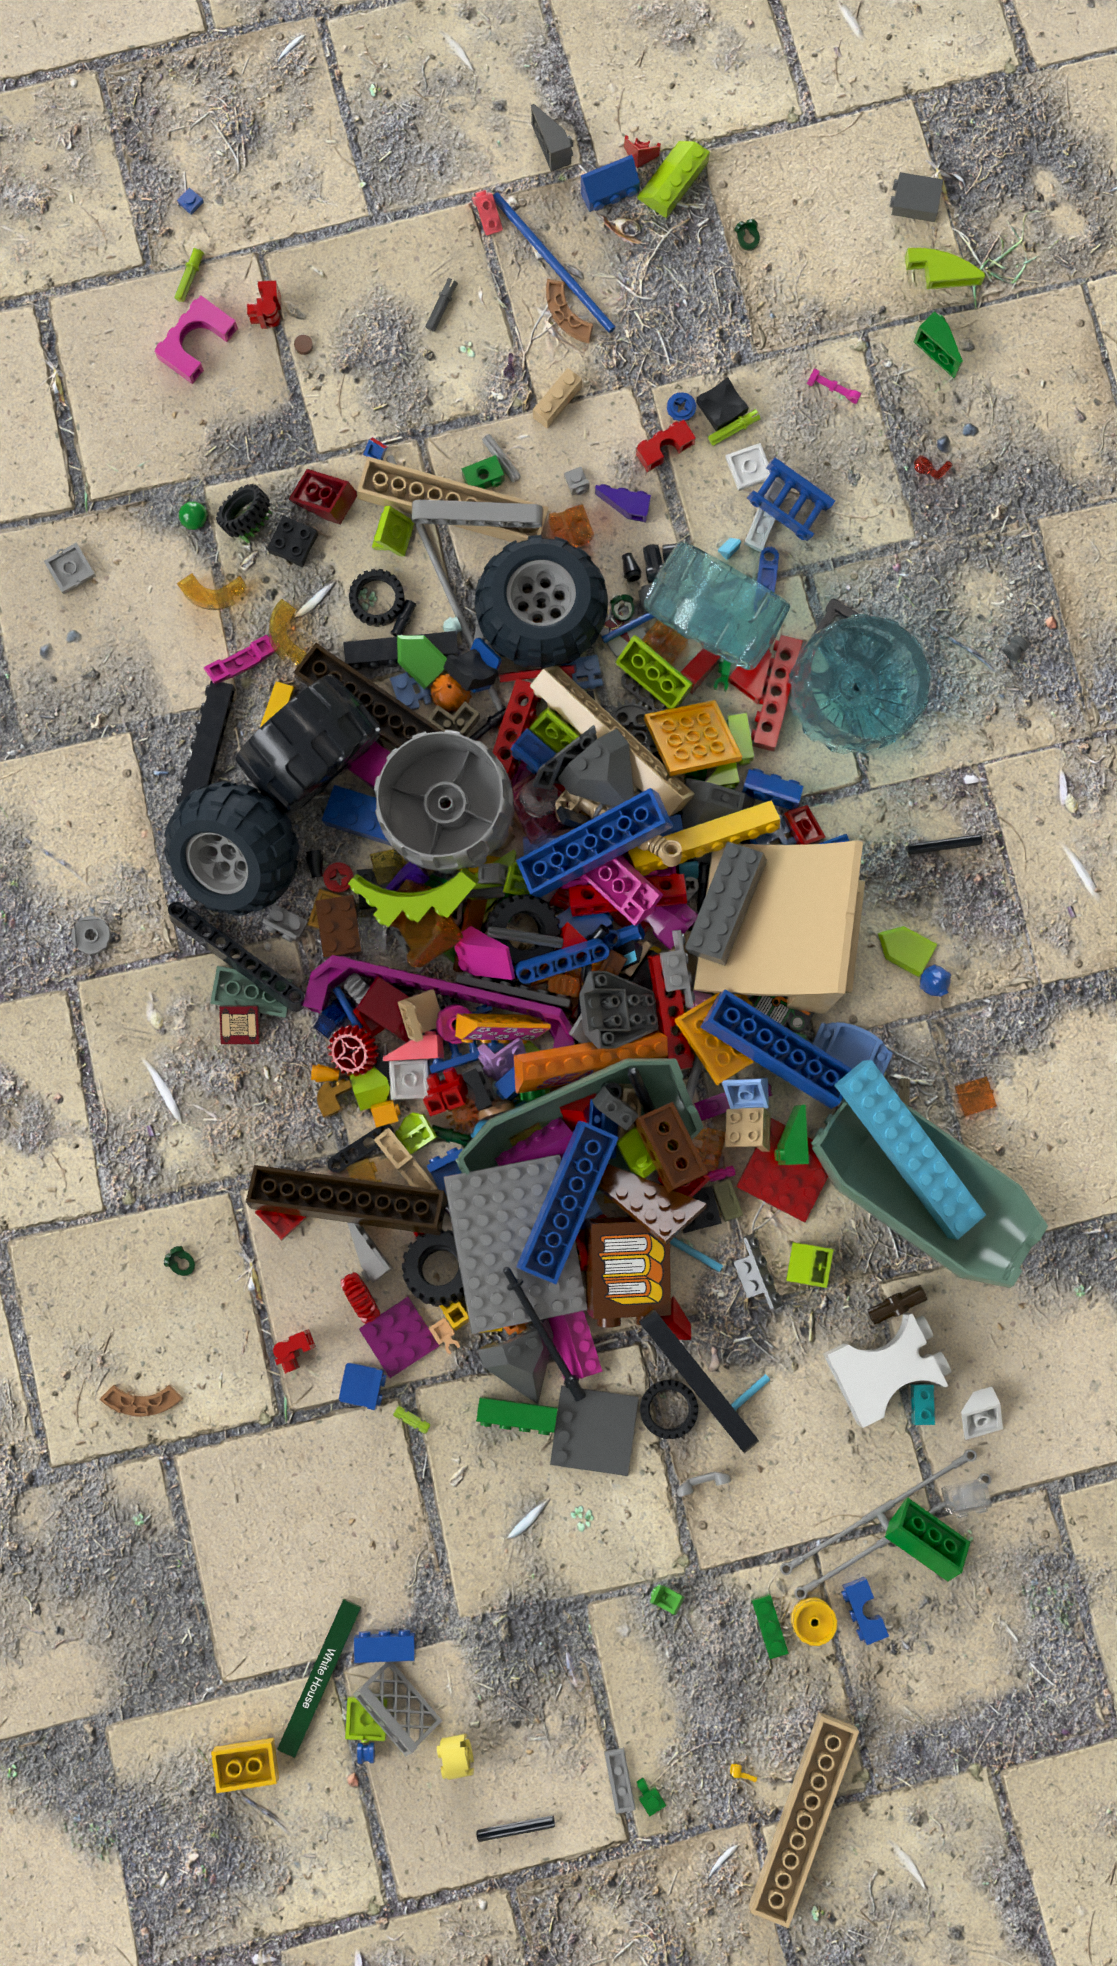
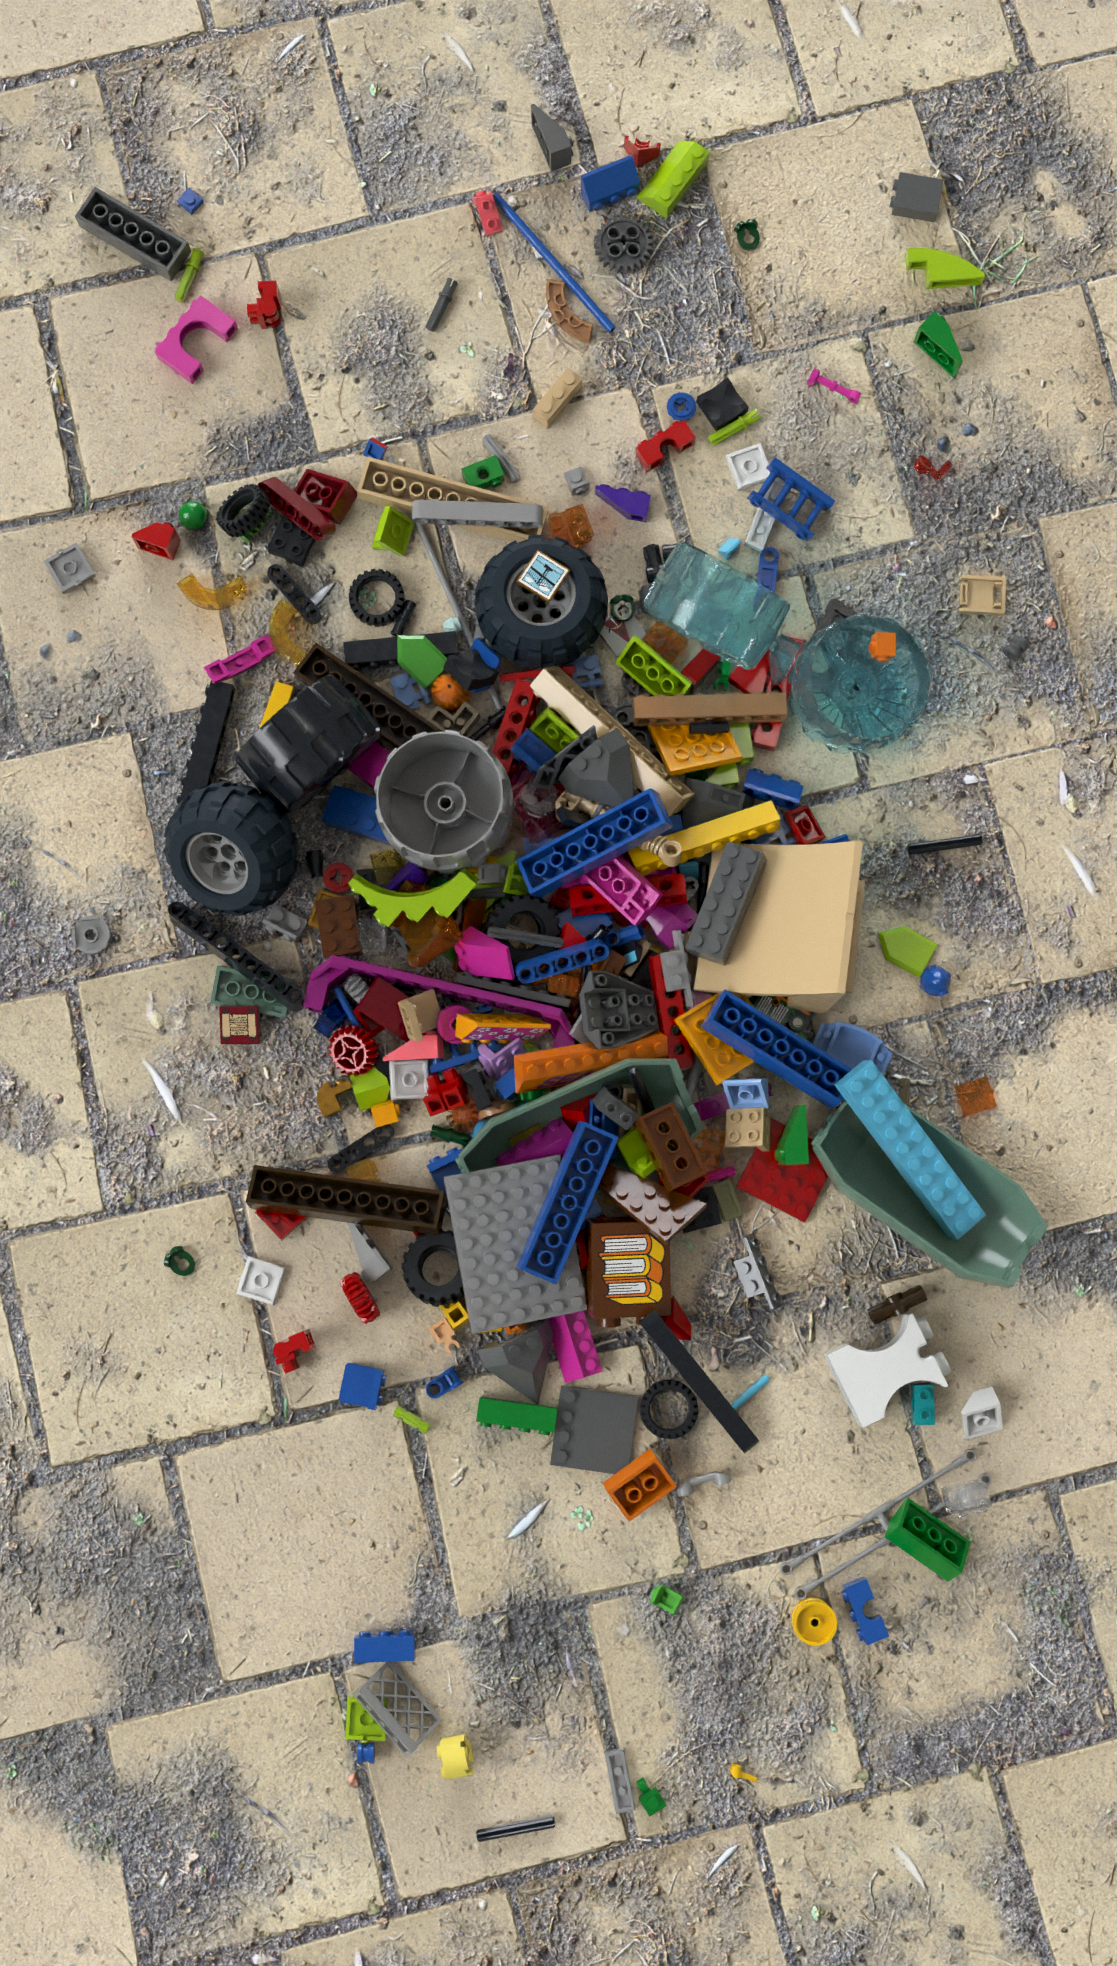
(133, 233): none -> dark grey brick
(141, 1405): medium nougat tile -> none
(158, 539): none -> red slope
(245, 1765): yellow brick -> none
(261, 1280): none -> white tile
(295, 593): none -> black beam
(297, 509): none -> dark red beam
(303, 344): reddish brown tile -> none
(319, 1678): dark green tile -> none
(324, 1073): light orange cone -> none
(399, 1337): magenta plate -> none
(403, 1160): tan slope -> none
(415, 1132): lime slope -> none
(445, 1382): none -> blue piece
(543, 576): none -> tile
(570, 1381): black bar -> none
(624, 259): none -> dark grey gear
(627, 627): blue piece -> none
(630, 568): black cone -> none
(639, 1485): none -> orange brick
(696, 1254): medium azure piece -> none
(708, 727): none -> black pin
(716, 707): none -> medium nougat brick
(769, 1626): green plate -> none
(781, 657): none -> clear light blue slope
(803, 1820): tan brick -> none
(809, 1265): lime slope -> none
(883, 646): none -> orange brick
(977, 595): none -> tan container

